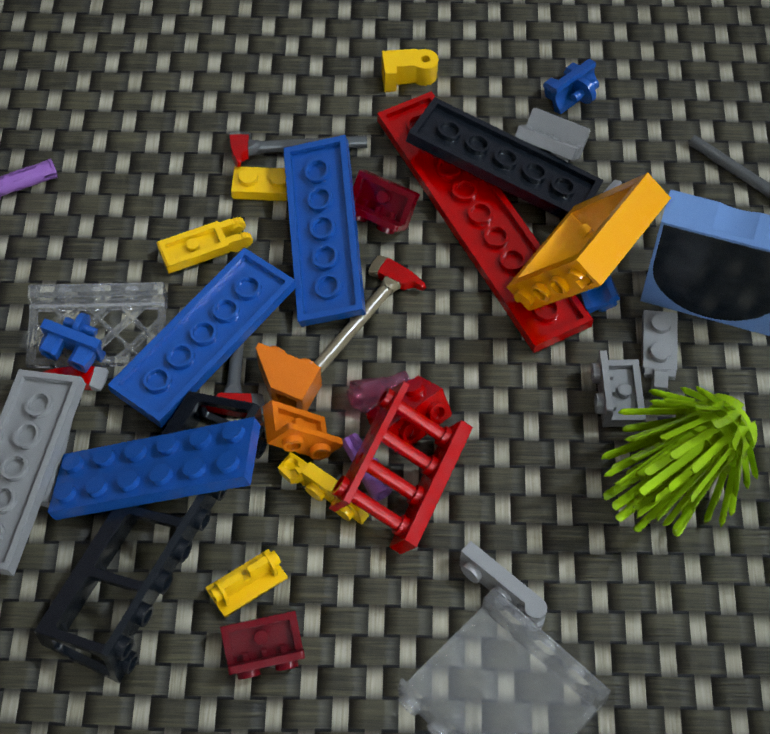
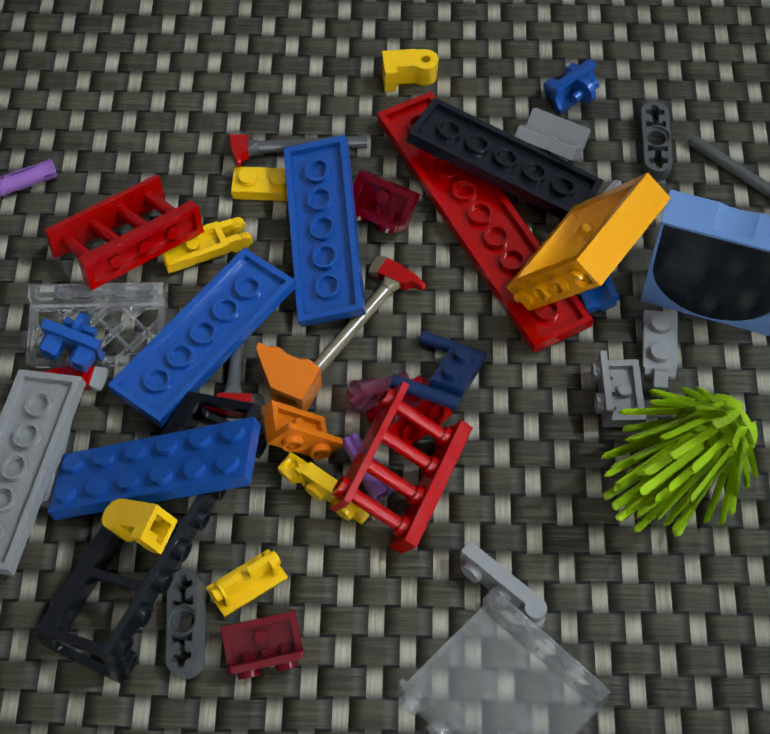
(133, 248): none -> red fence
(140, 522): none -> yellow leg
(195, 636): none -> dark grey beam
(451, 377): none -> dark blue plate
(662, 131): none -> dark grey beam

